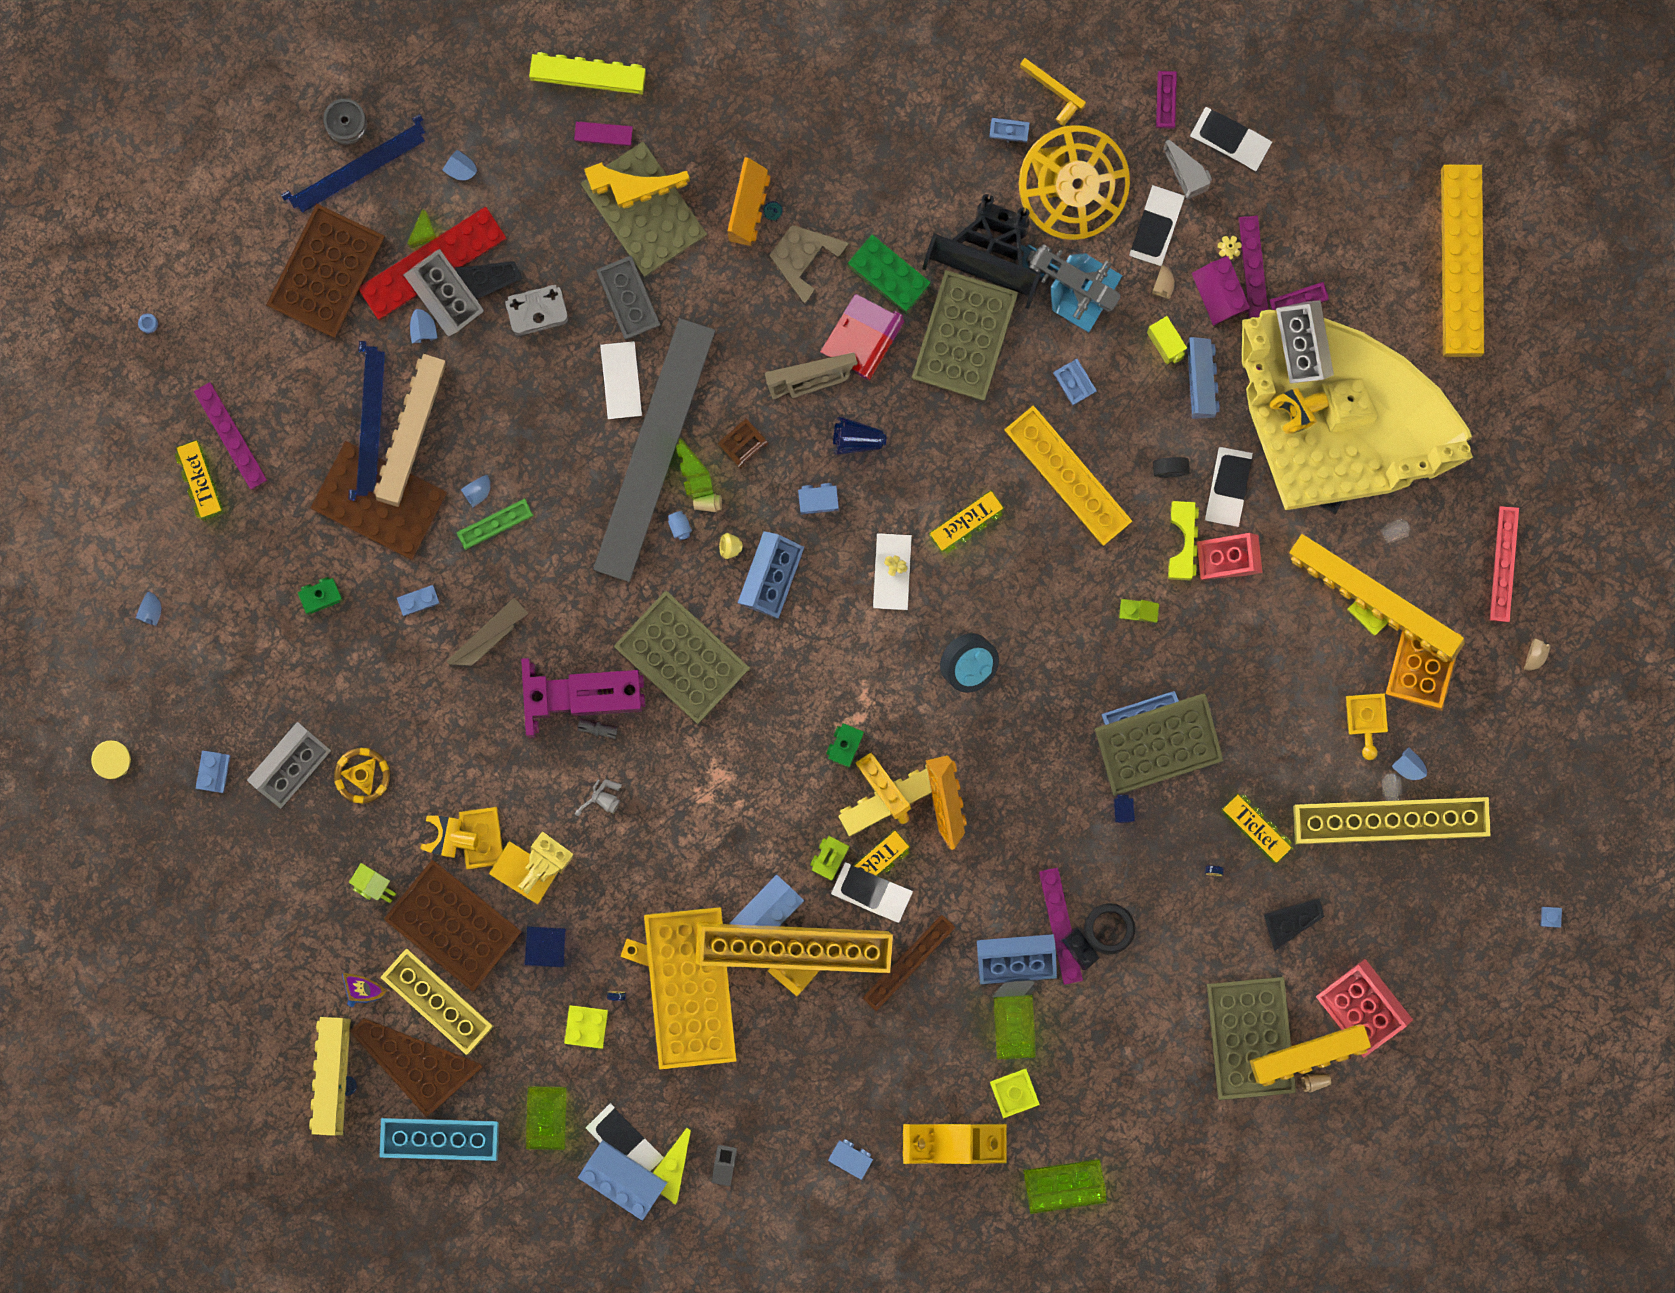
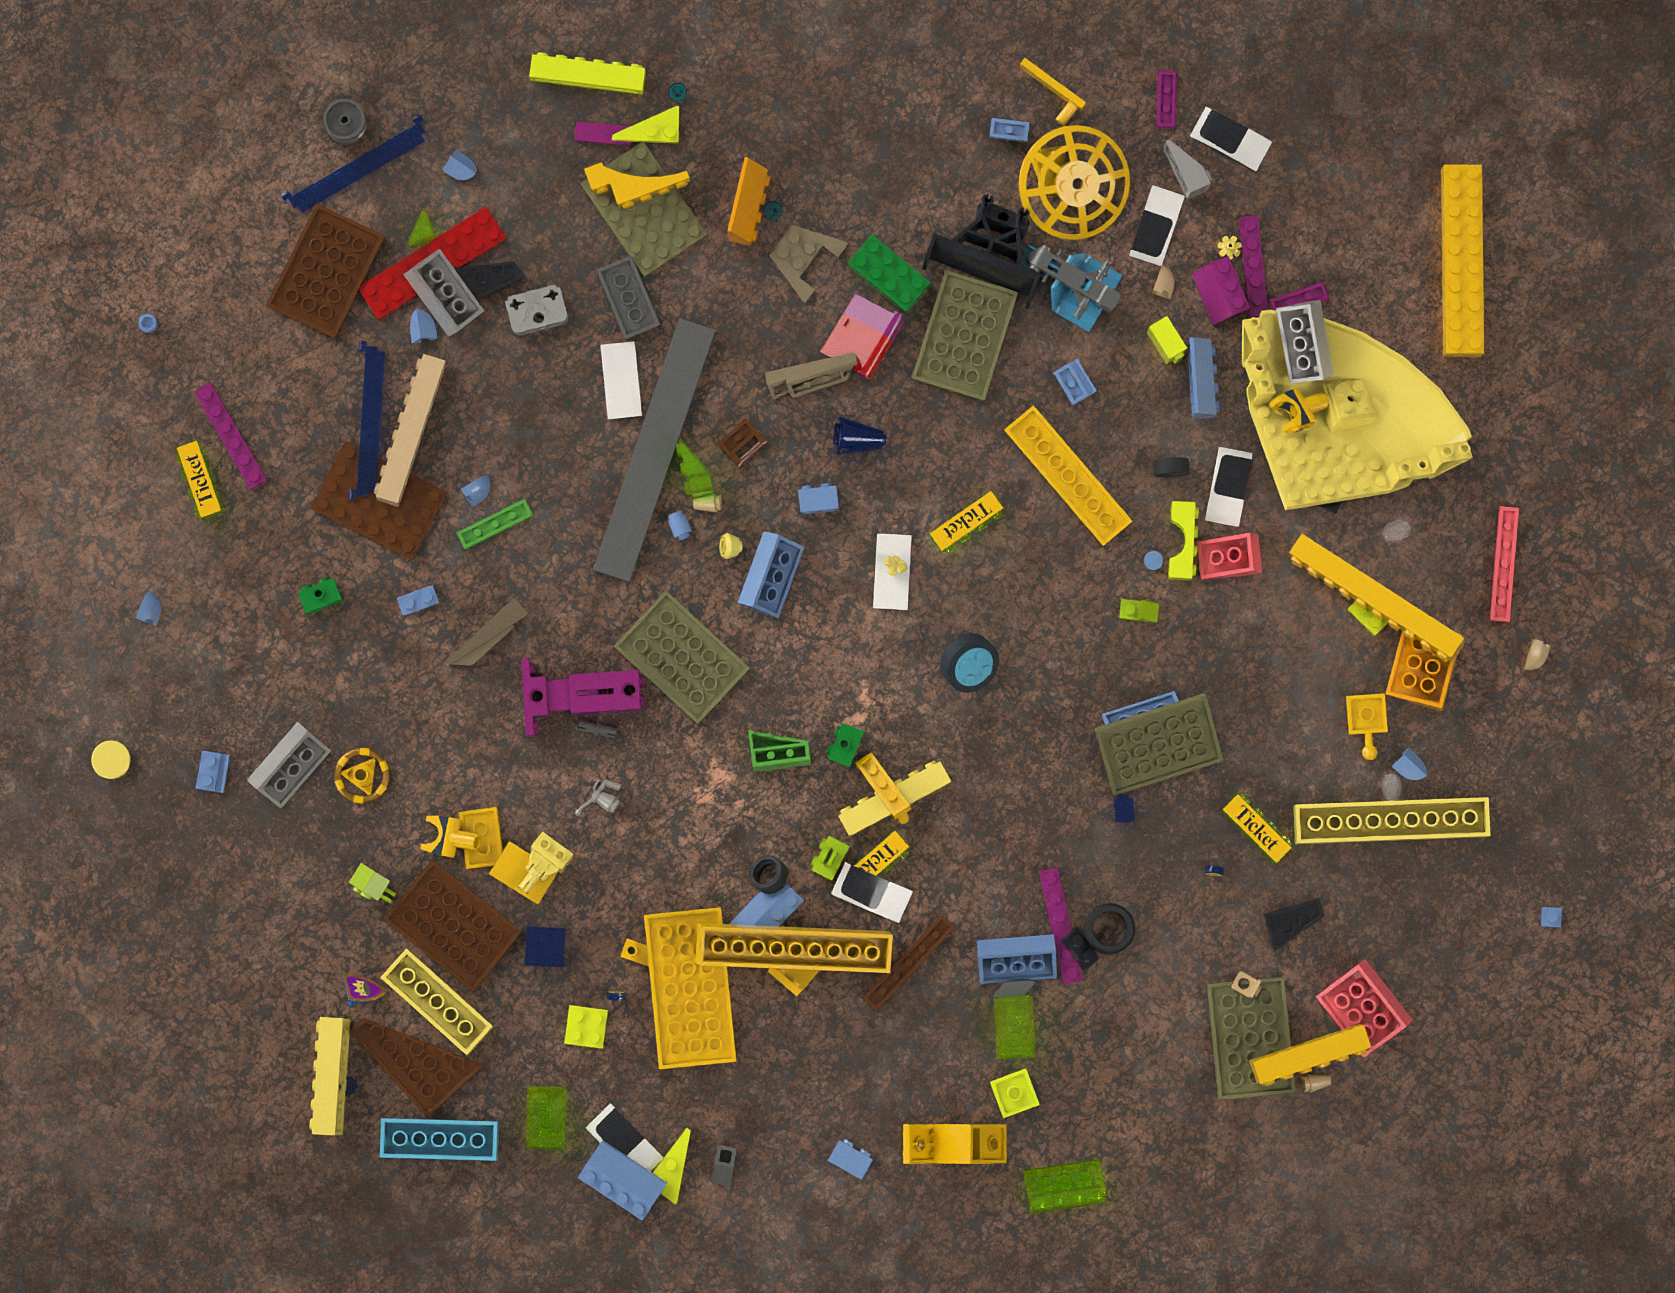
(657, 129): none -> neon yellow wing
(677, 92): none -> tile
(758, 867): none -> black tyre
(777, 752): none -> bright green wedge
(946, 799): light orange slope -> none
(1153, 560): none -> medium blue tile
(1253, 989): none -> tan bracket

